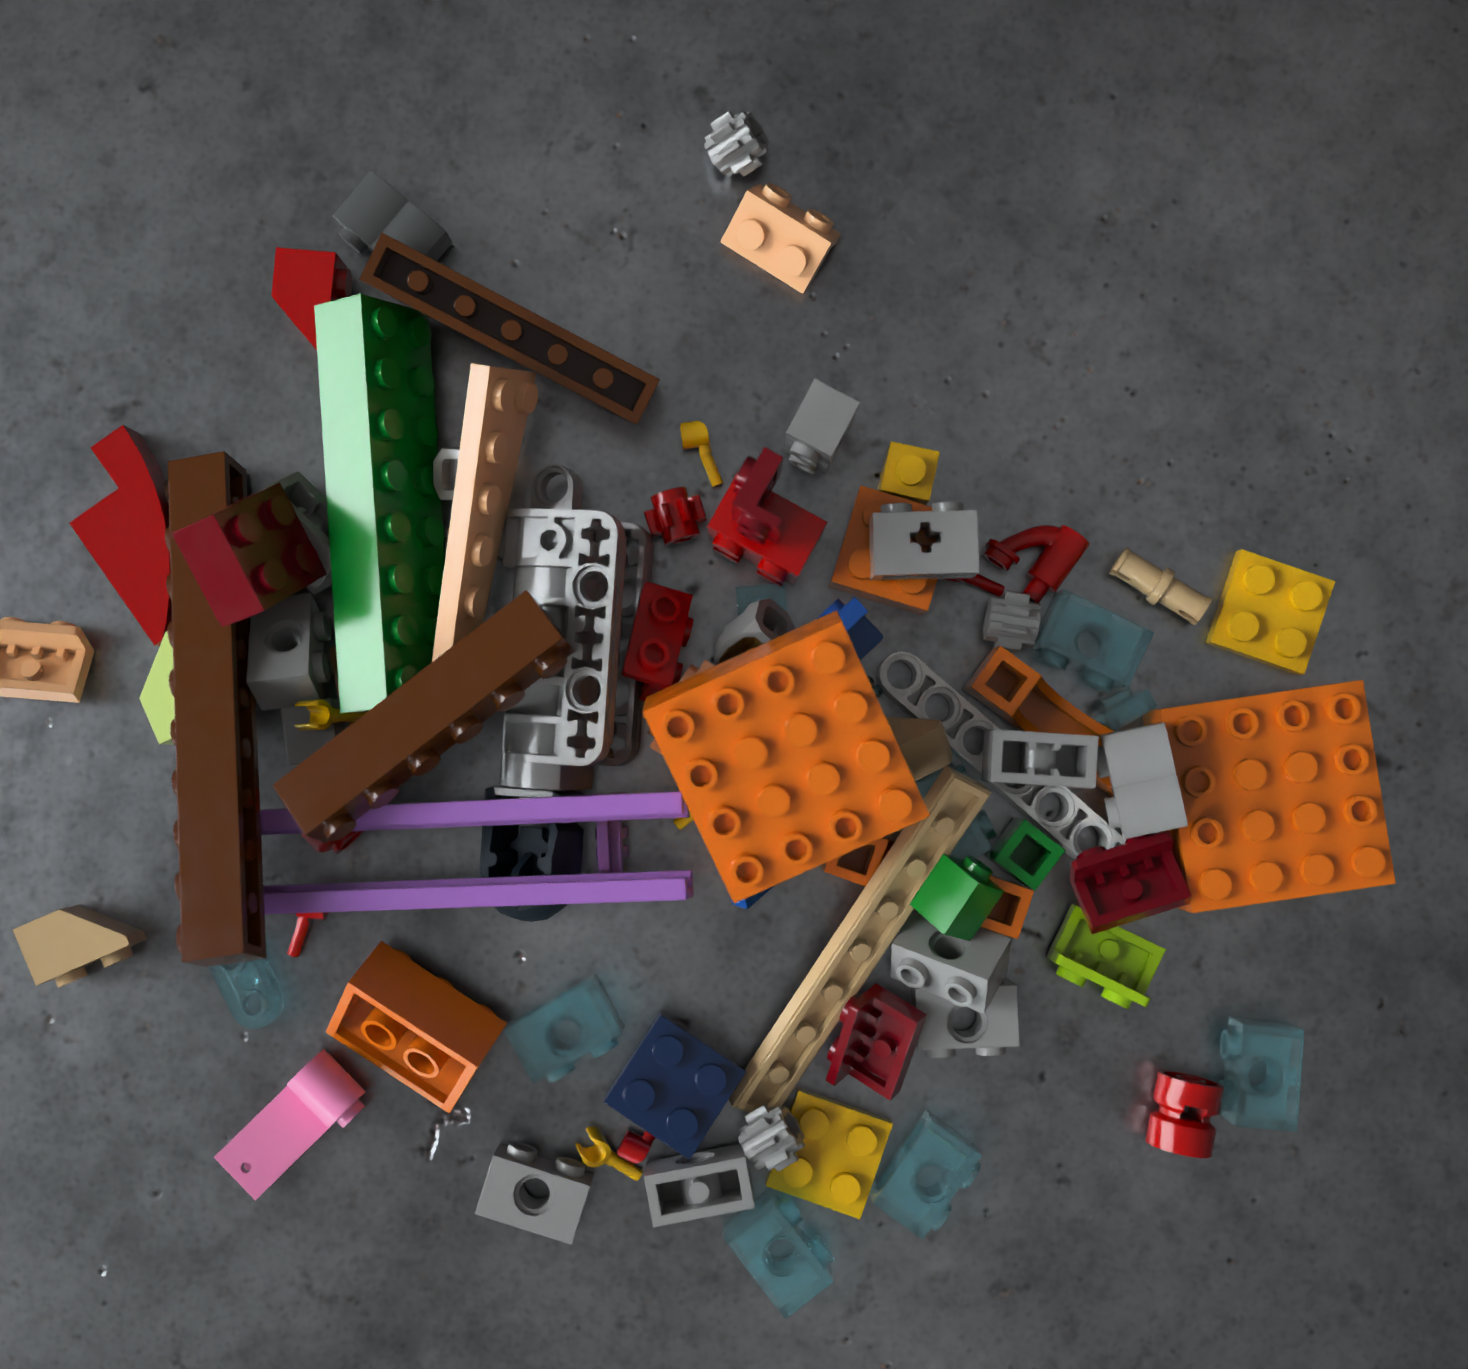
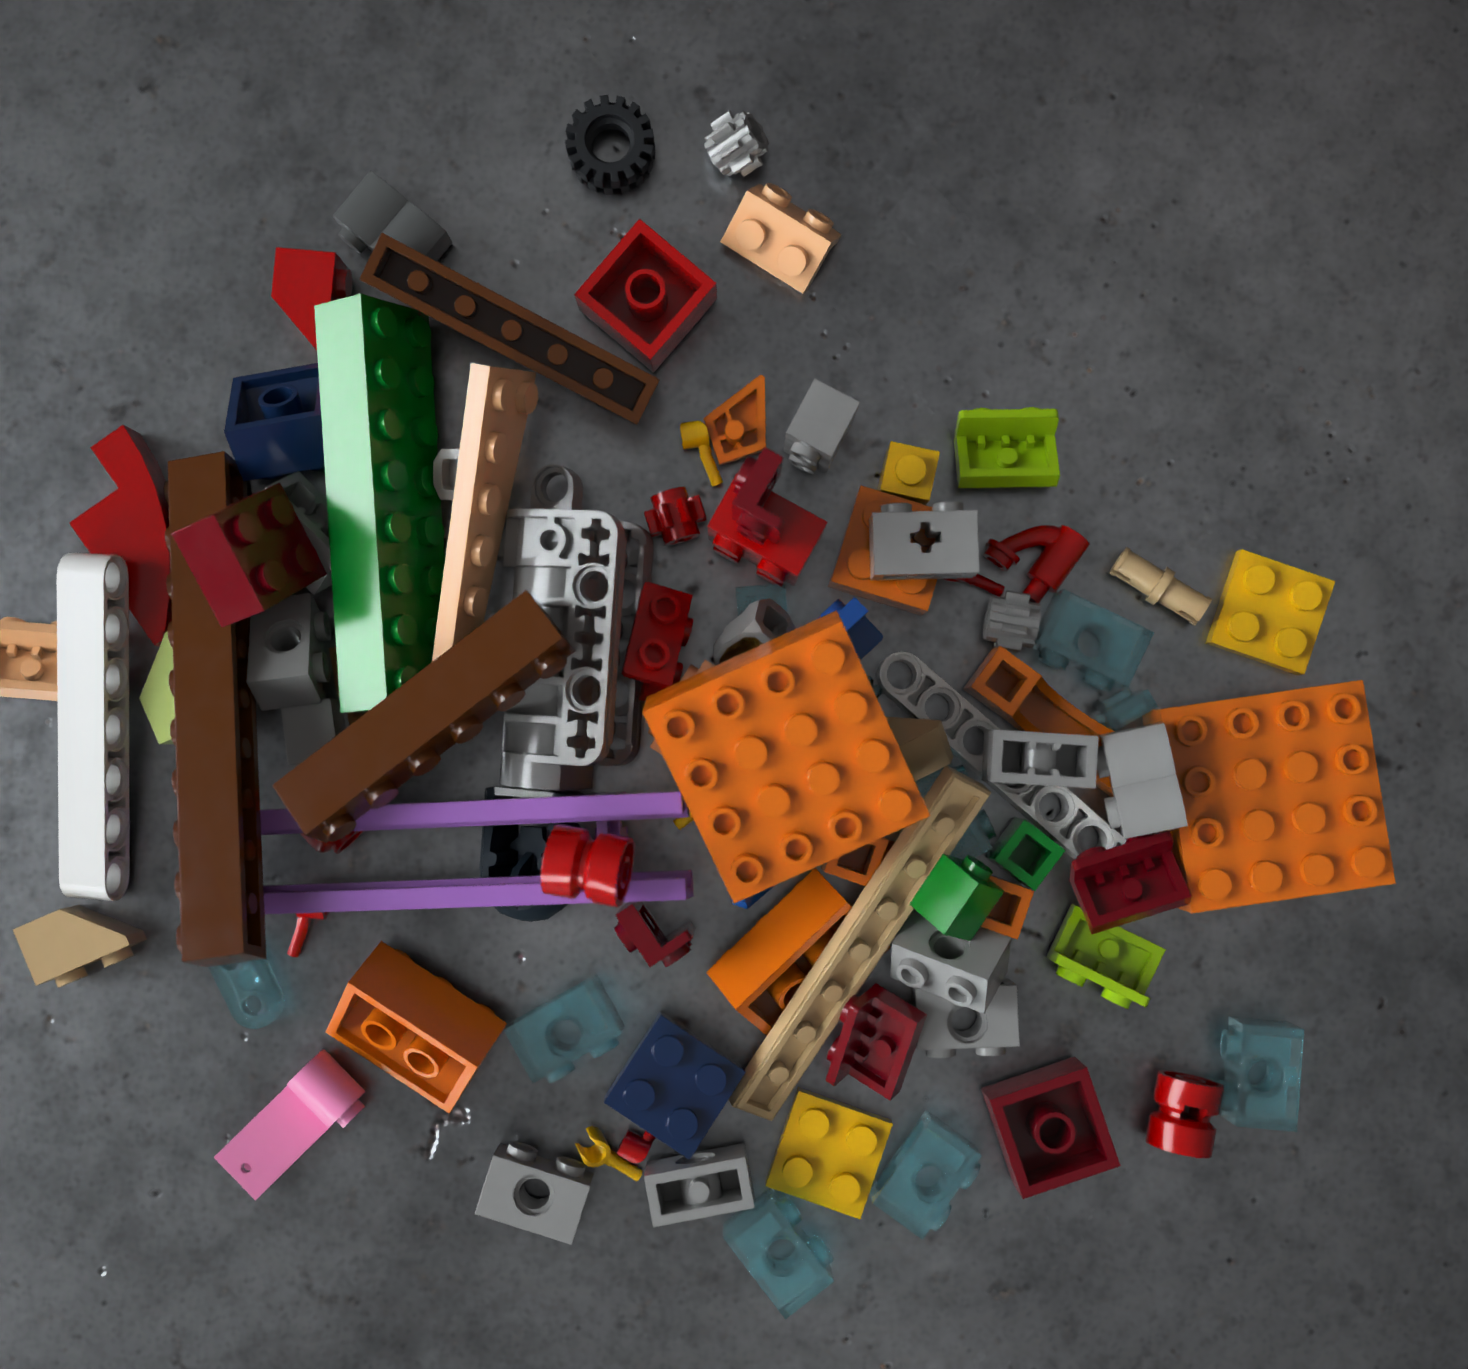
(93, 725): none -> white beam
(276, 422): none -> dark blue slope
(323, 715): yellow hand -> none
(578, 863): none -> red wheel
(600, 118): none -> black tyre
(641, 932): none -> dark red bracket
(646, 295): none -> red brick
(739, 423): none -> orange piece
(771, 1138): light grey gear -> none
(780, 950): none -> orange slope
(1006, 448): none -> lime bracket
(1050, 1127): none -> dark red brick

